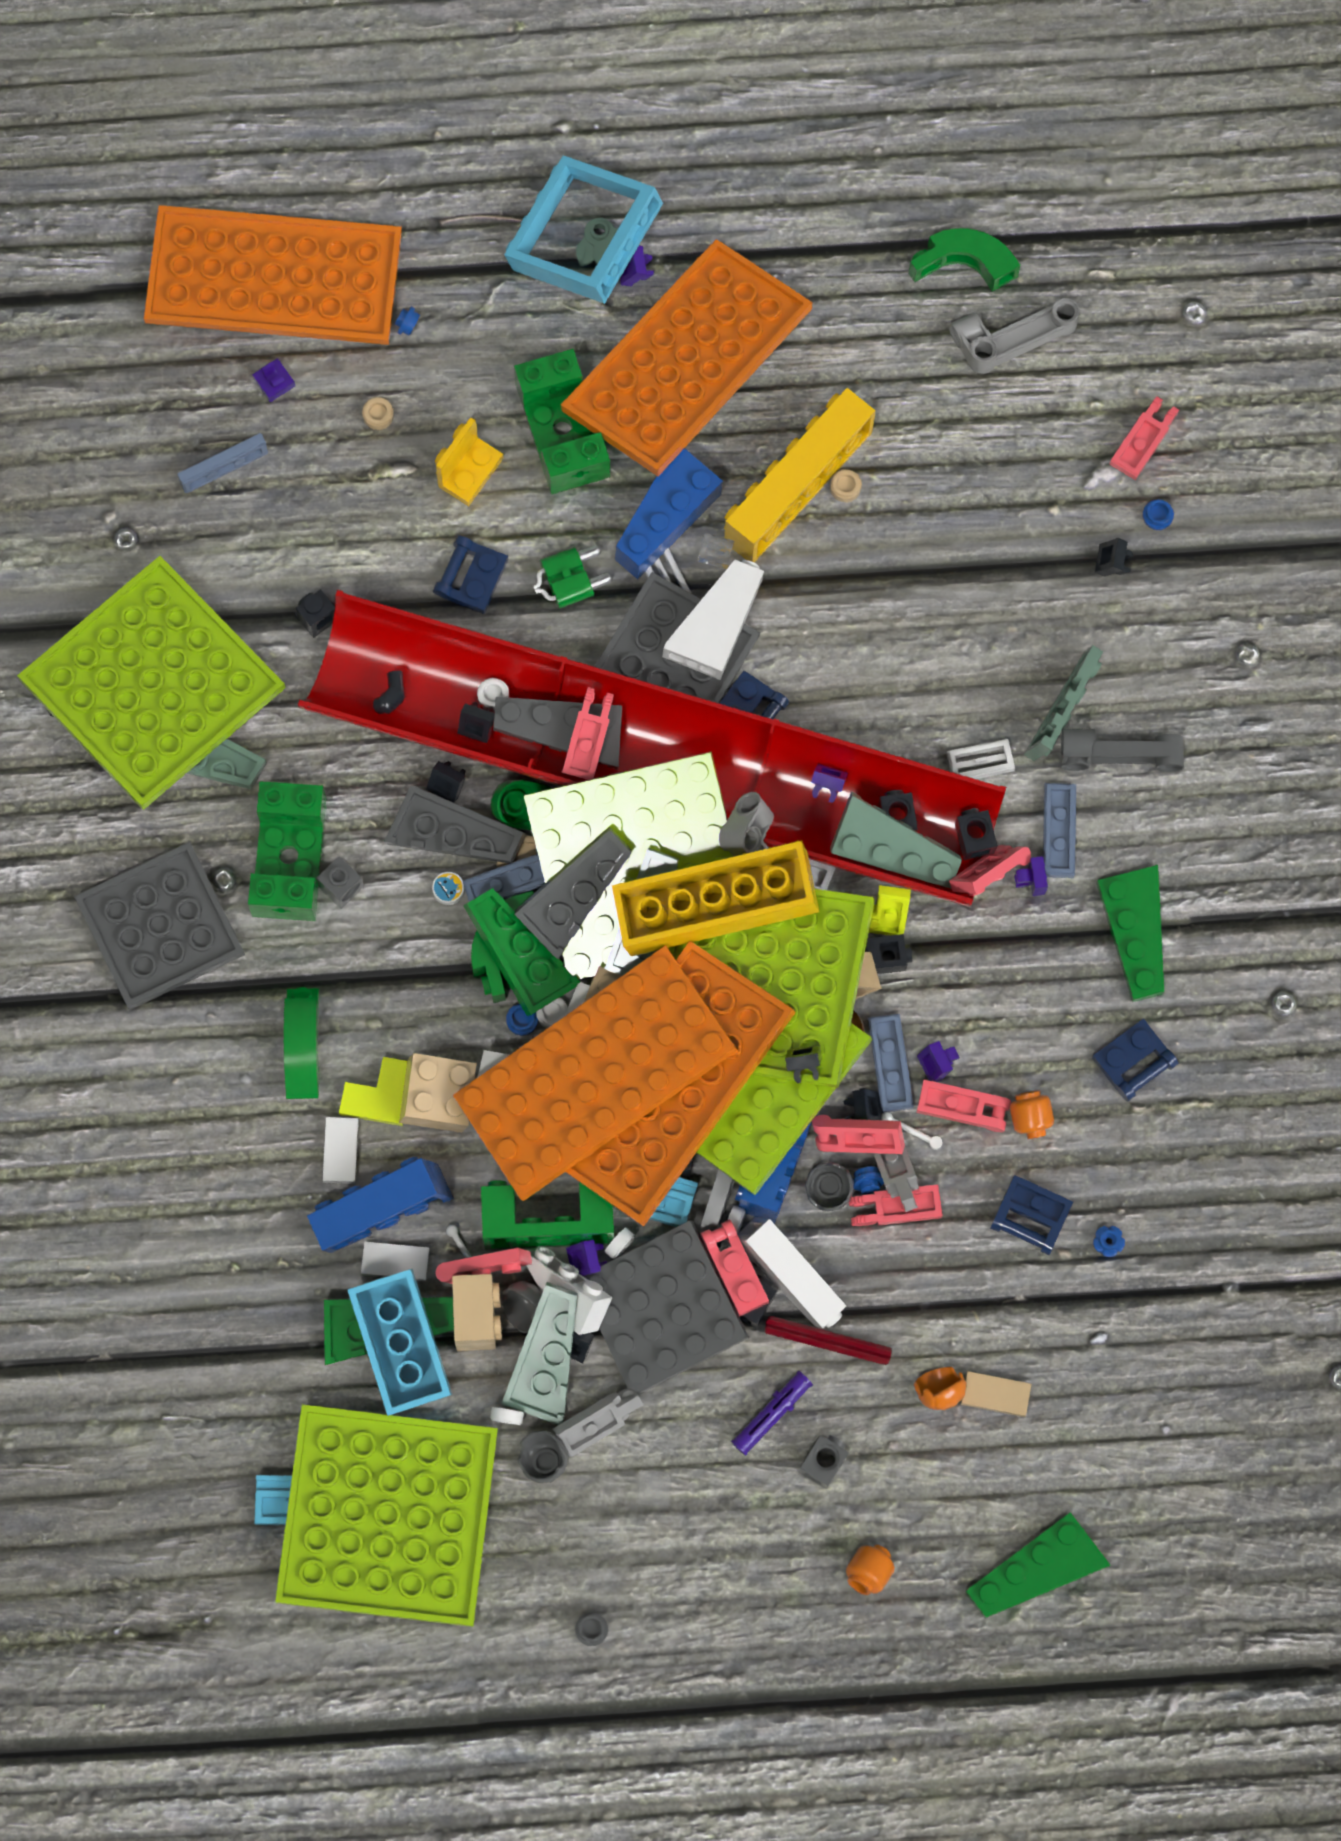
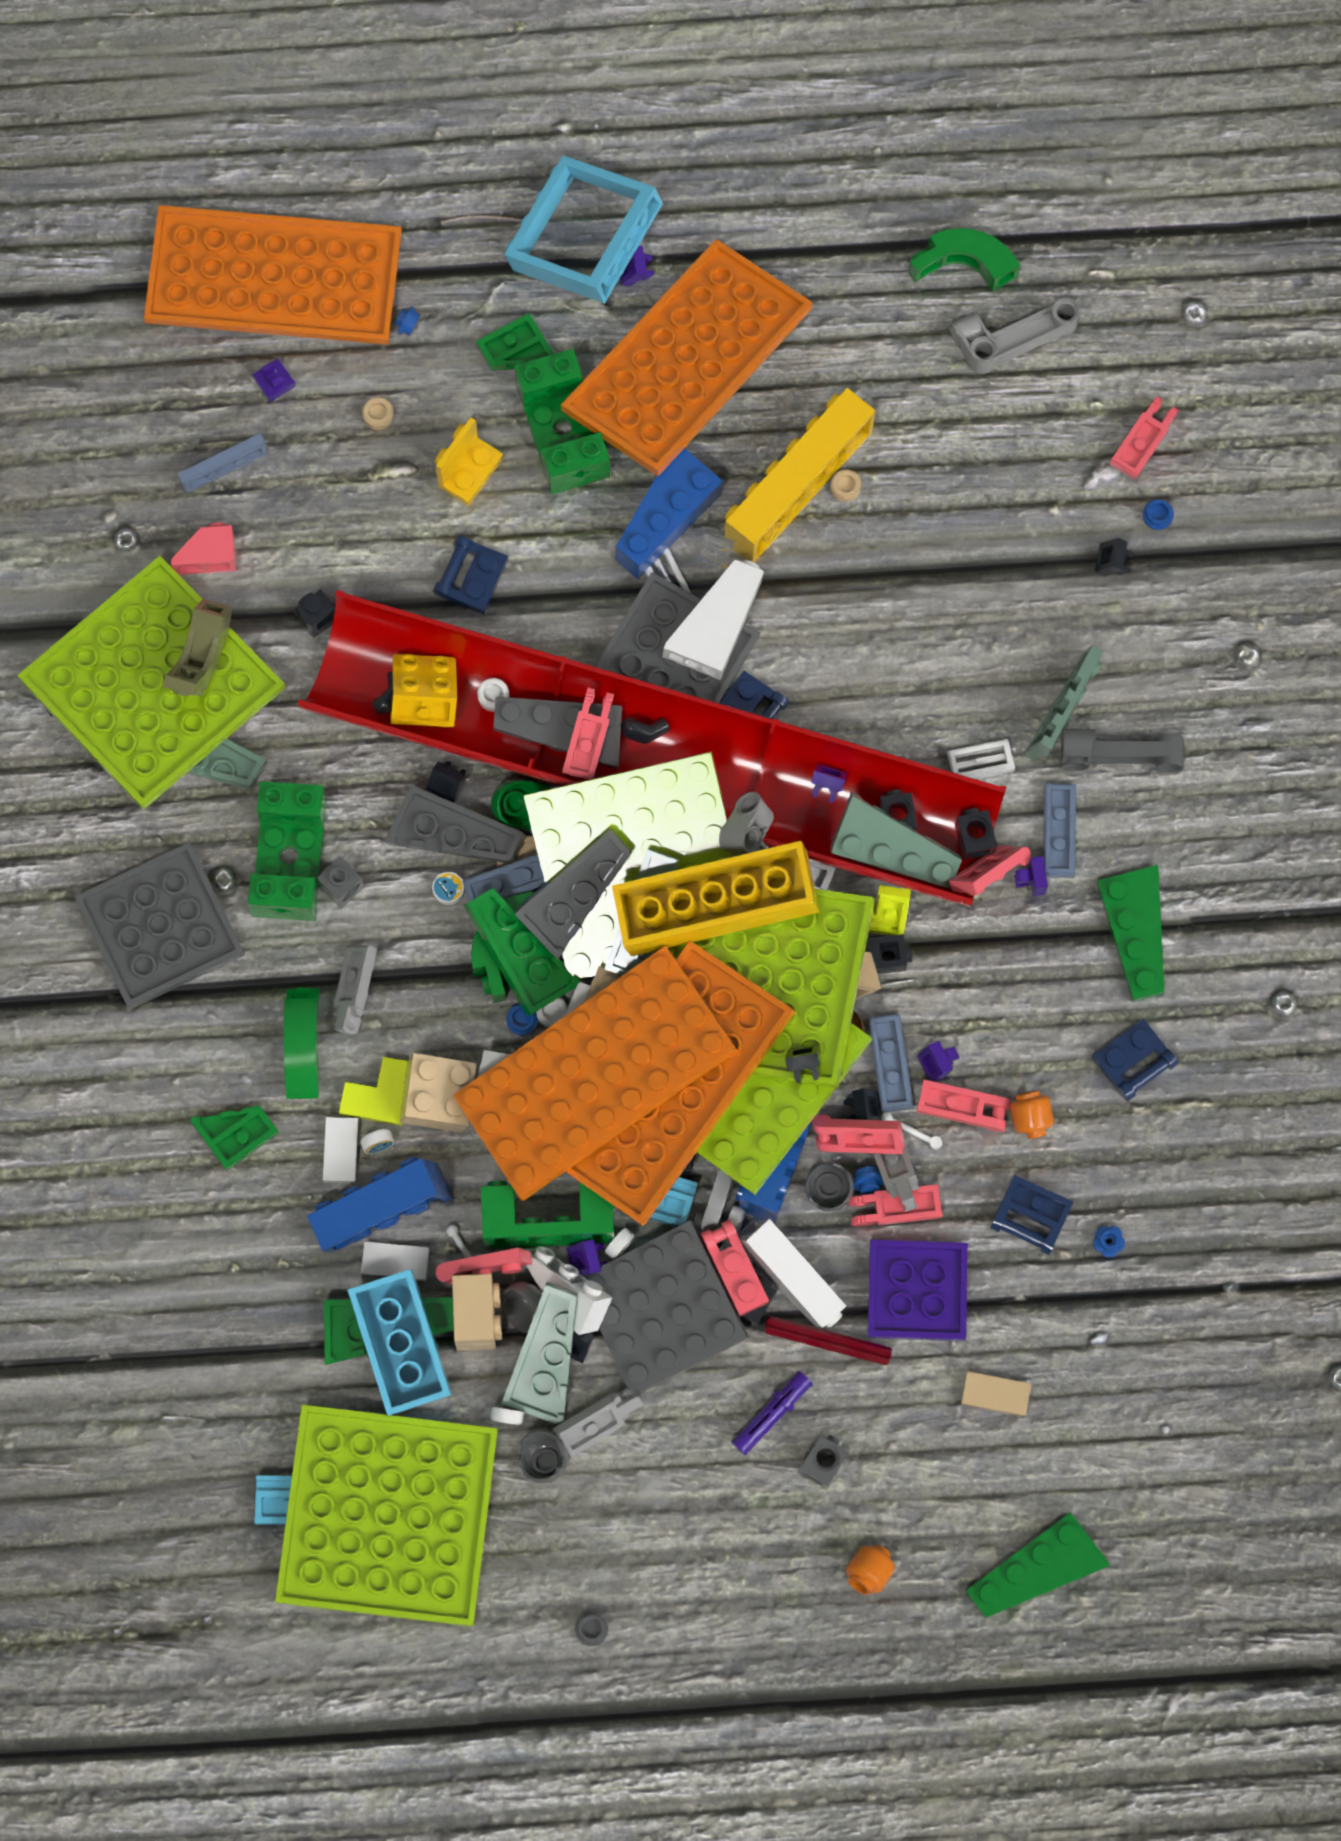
(202, 649): none -> olive arch
(207, 551): none -> coral slope
(235, 1134): none -> green wing
(353, 988): none -> light grey hinge
(377, 1141): none -> white tile
(424, 690): none -> yellow bracket
(476, 722): black tile -> none
(513, 344): none -> green wing
(567, 576): green piece -> none
(592, 245): sand green plate -> none
(642, 732): none -> black arm
(917, 1290): none -> dark purple plate
(940, 1388): orange hair -> none

